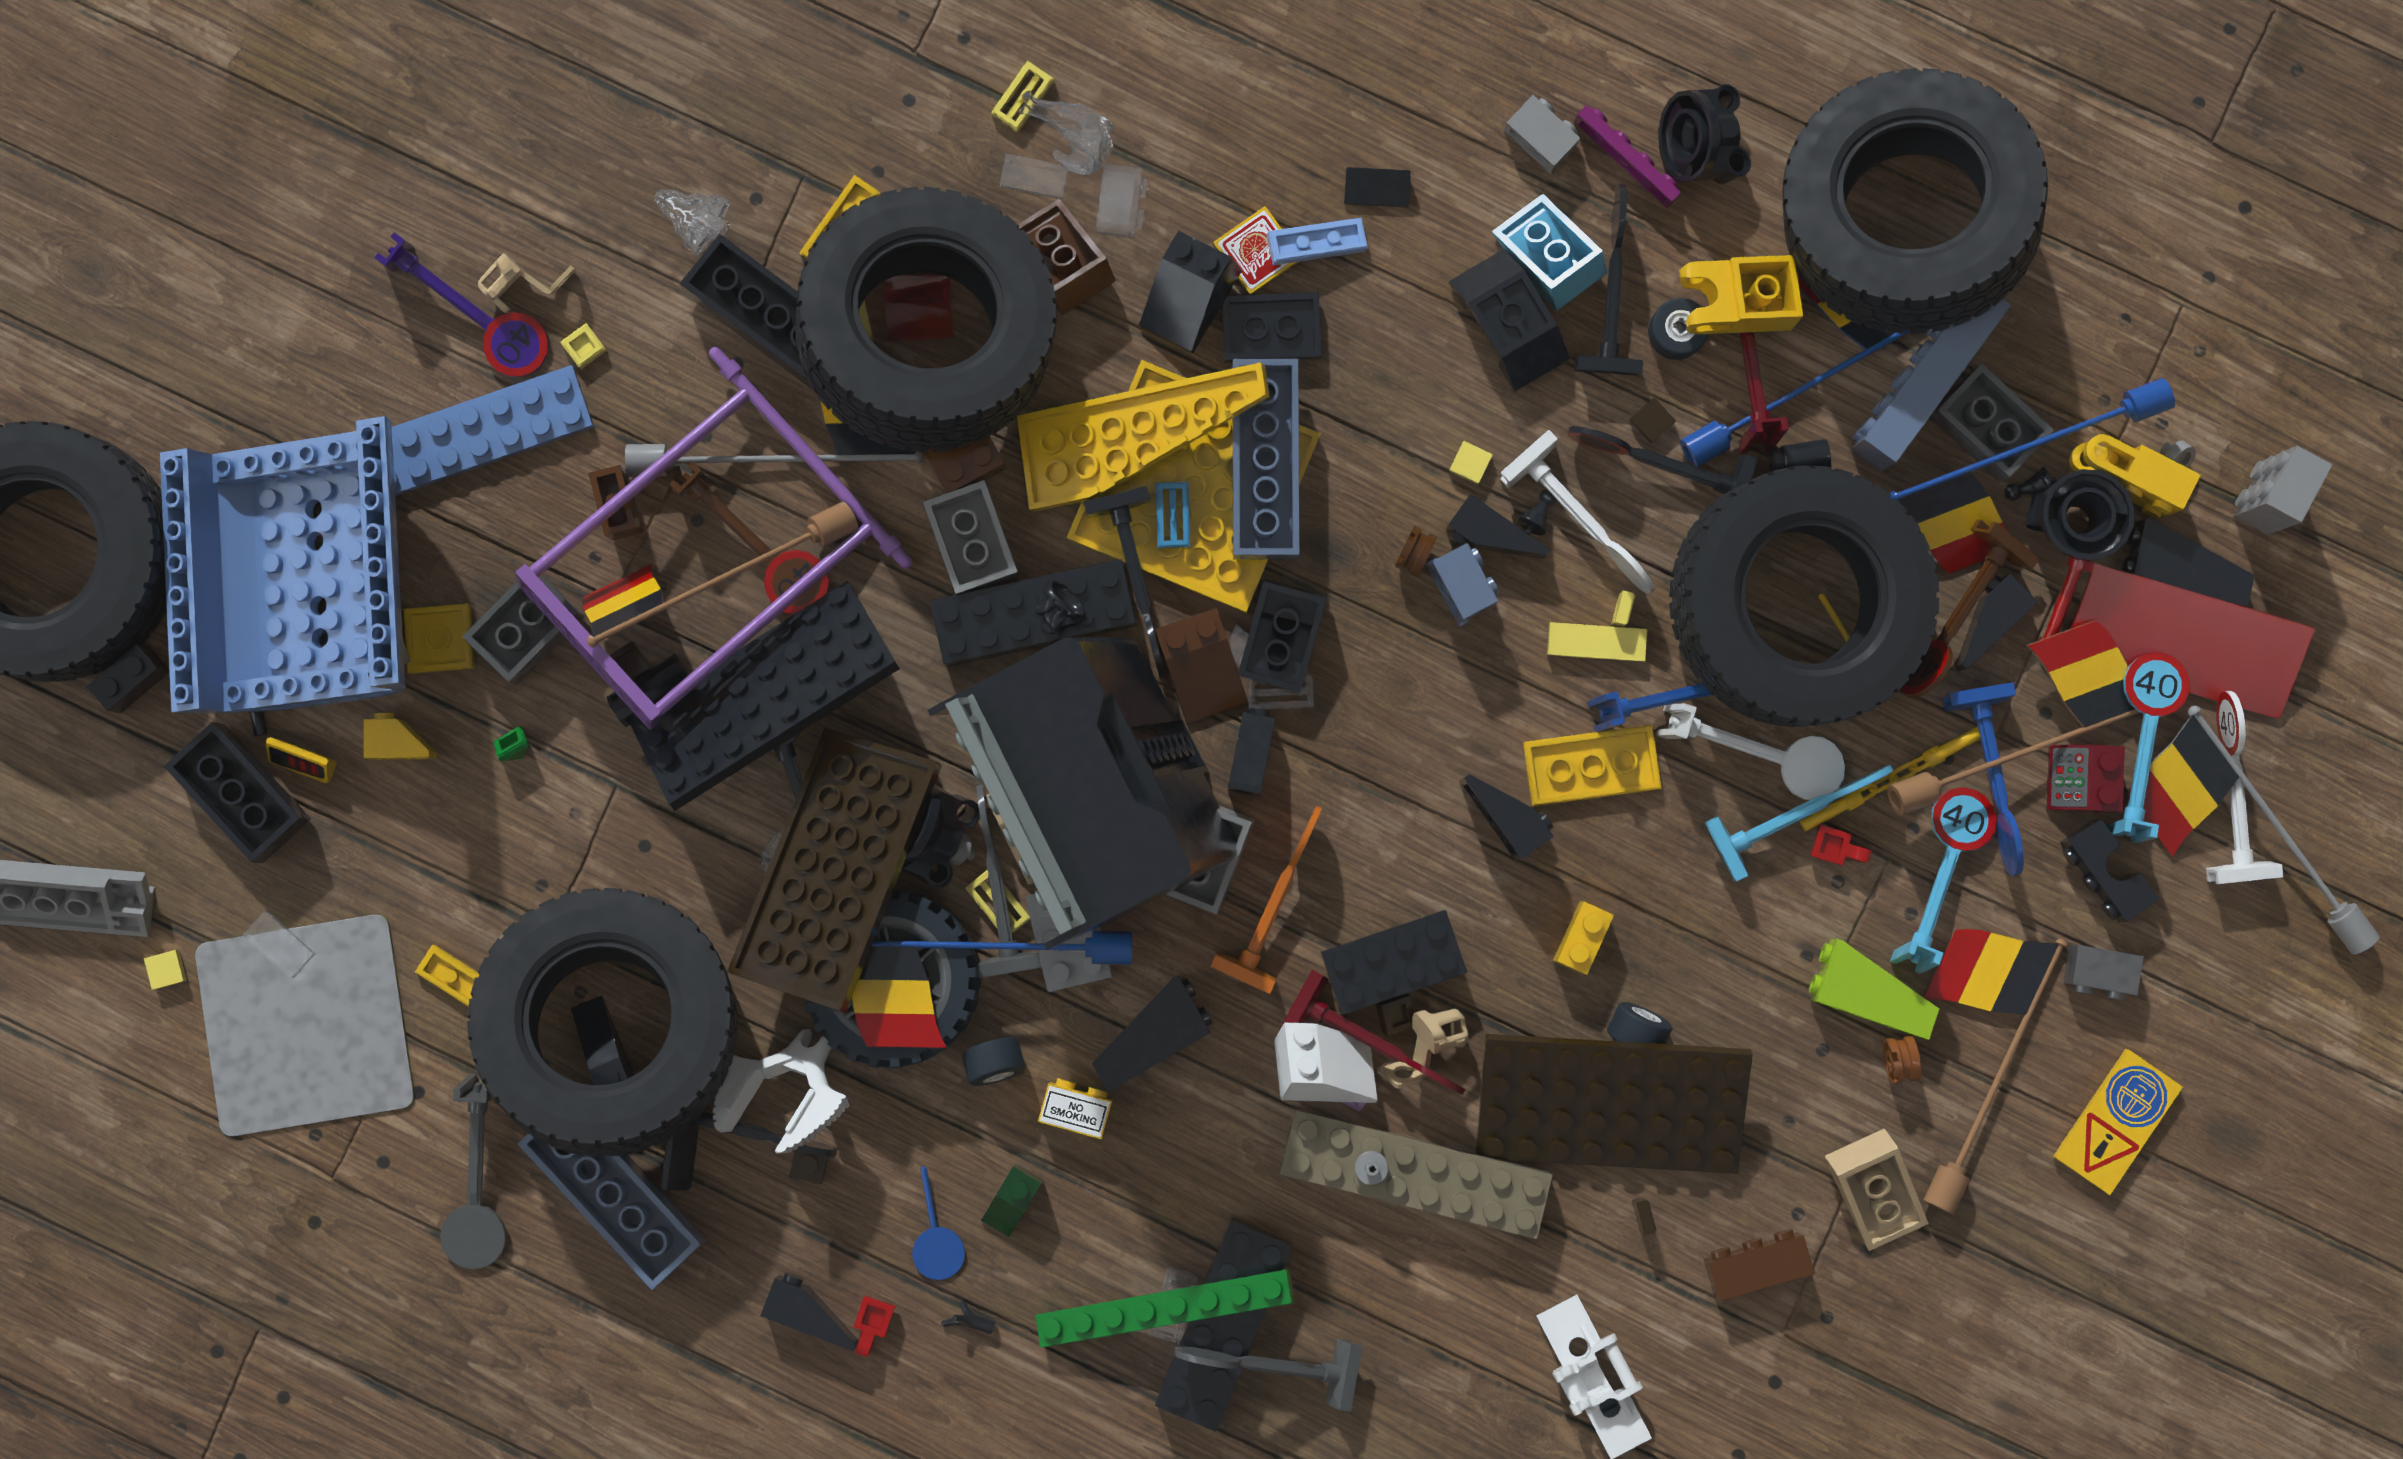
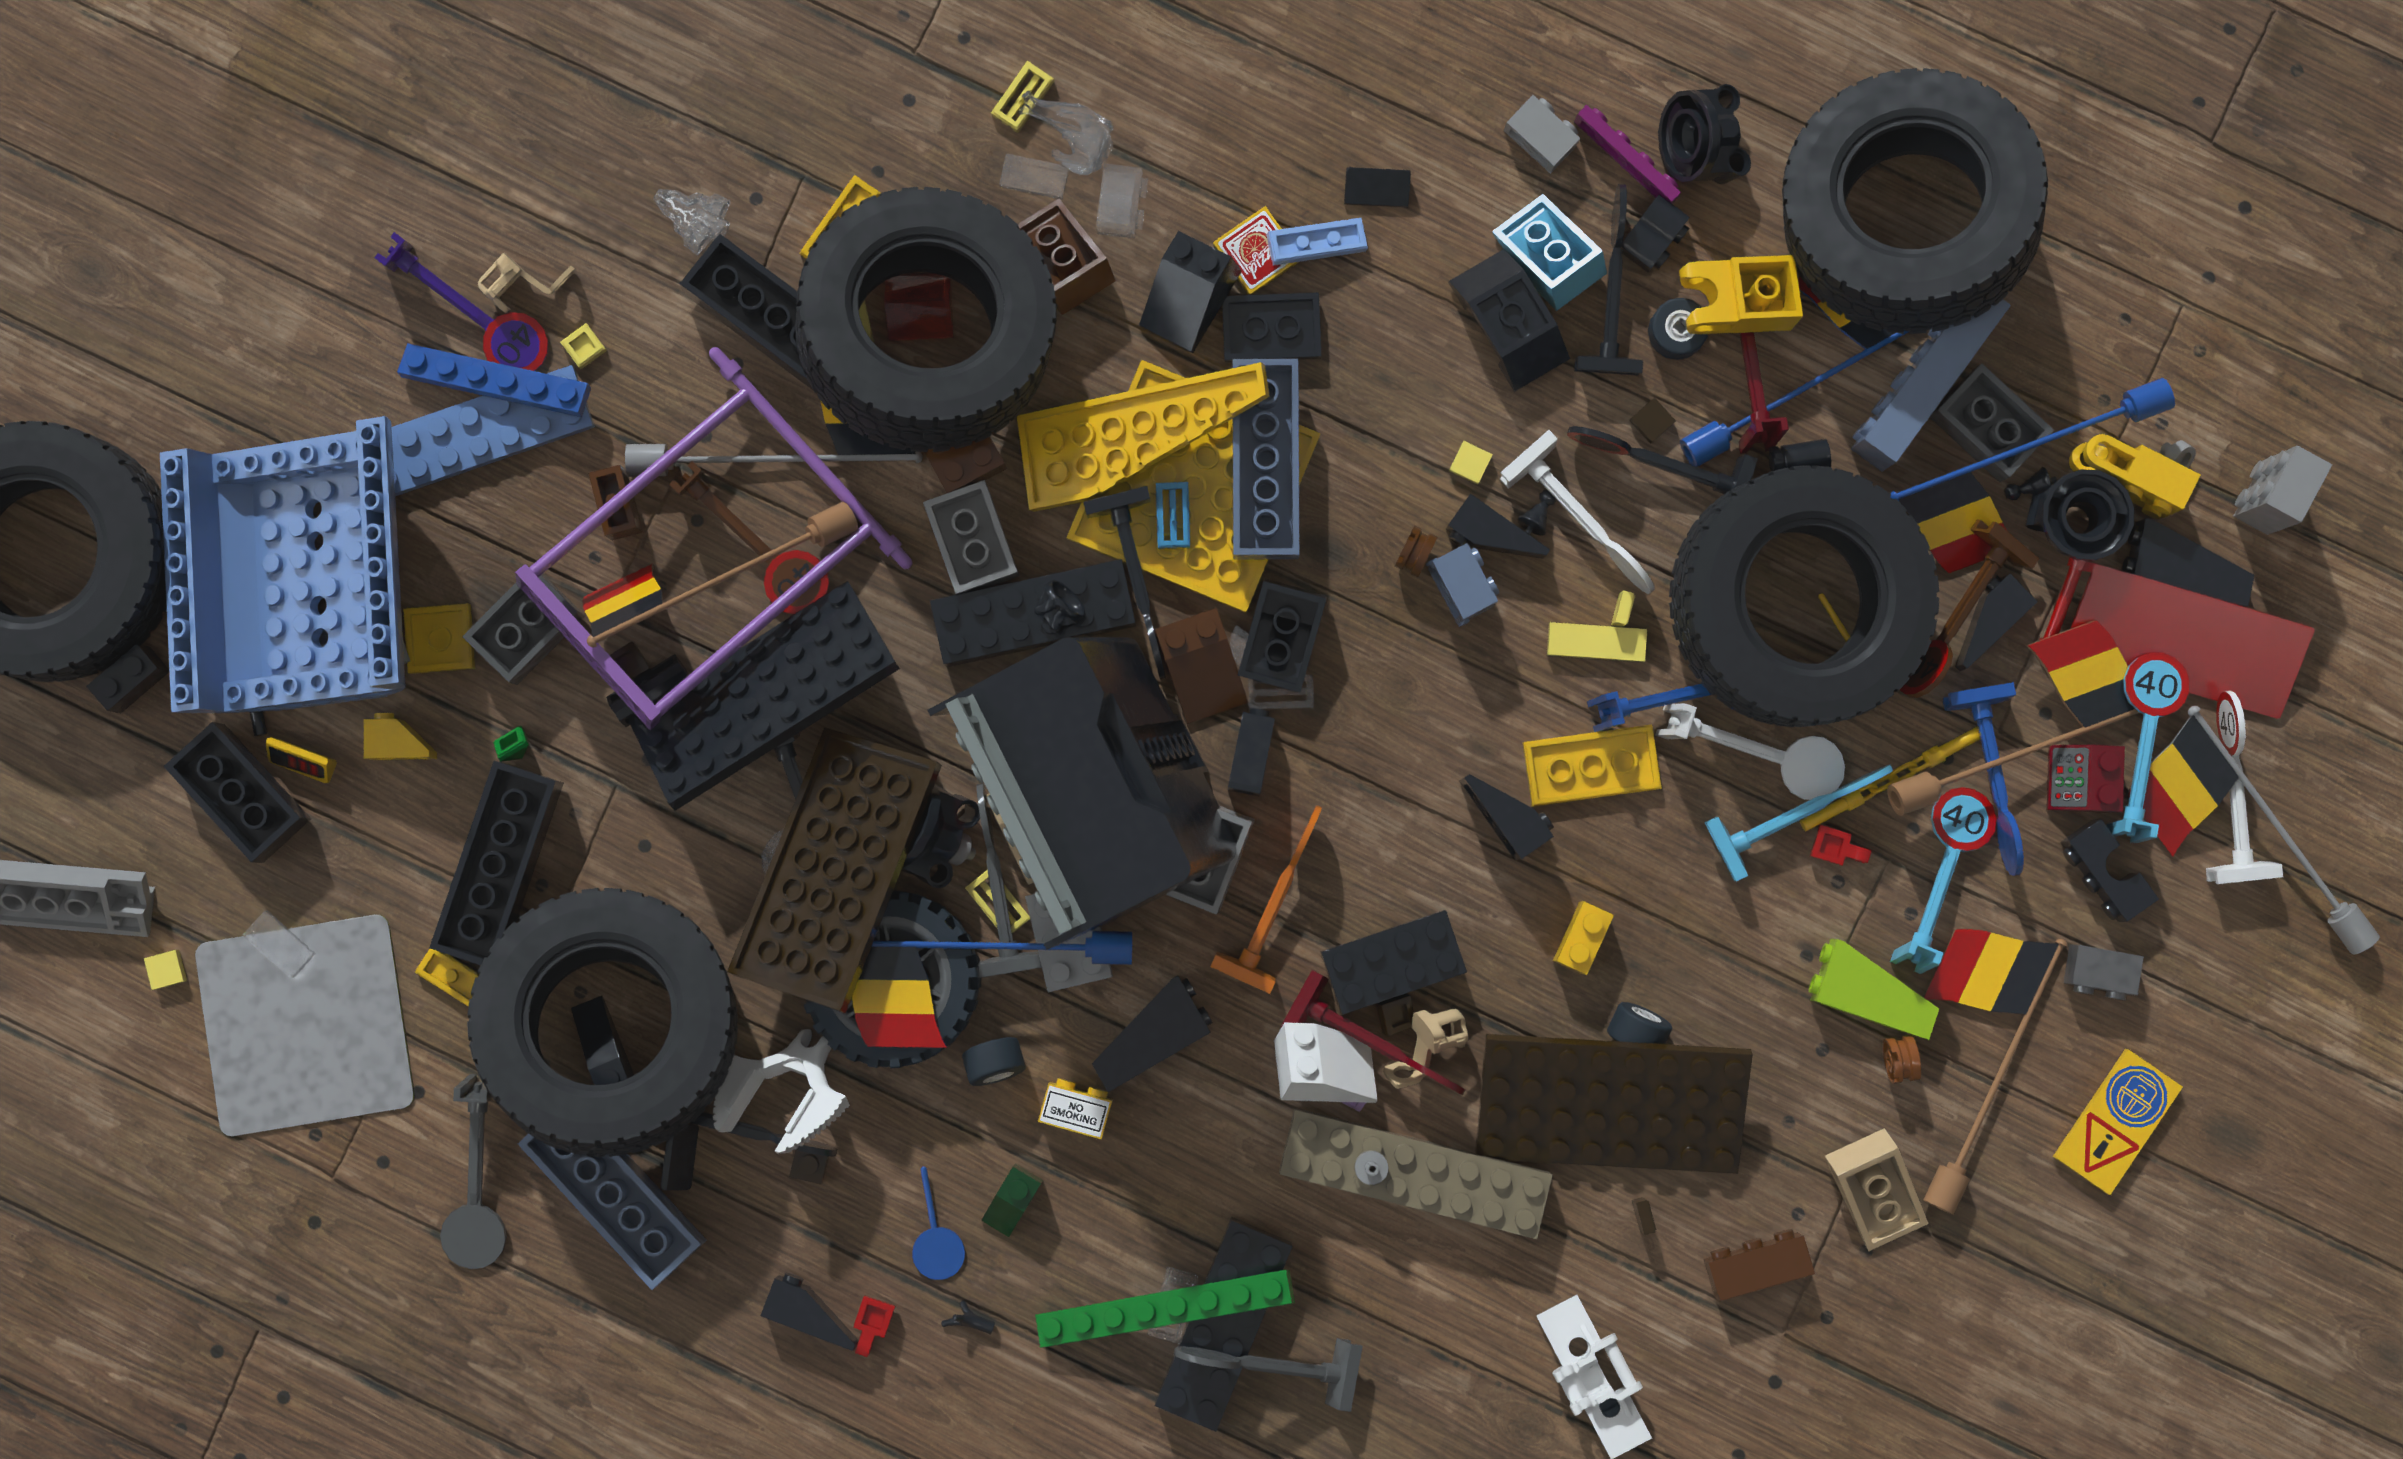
(494, 380): none -> blue plate
(496, 861): none -> black brick
(1654, 233): none -> black brick

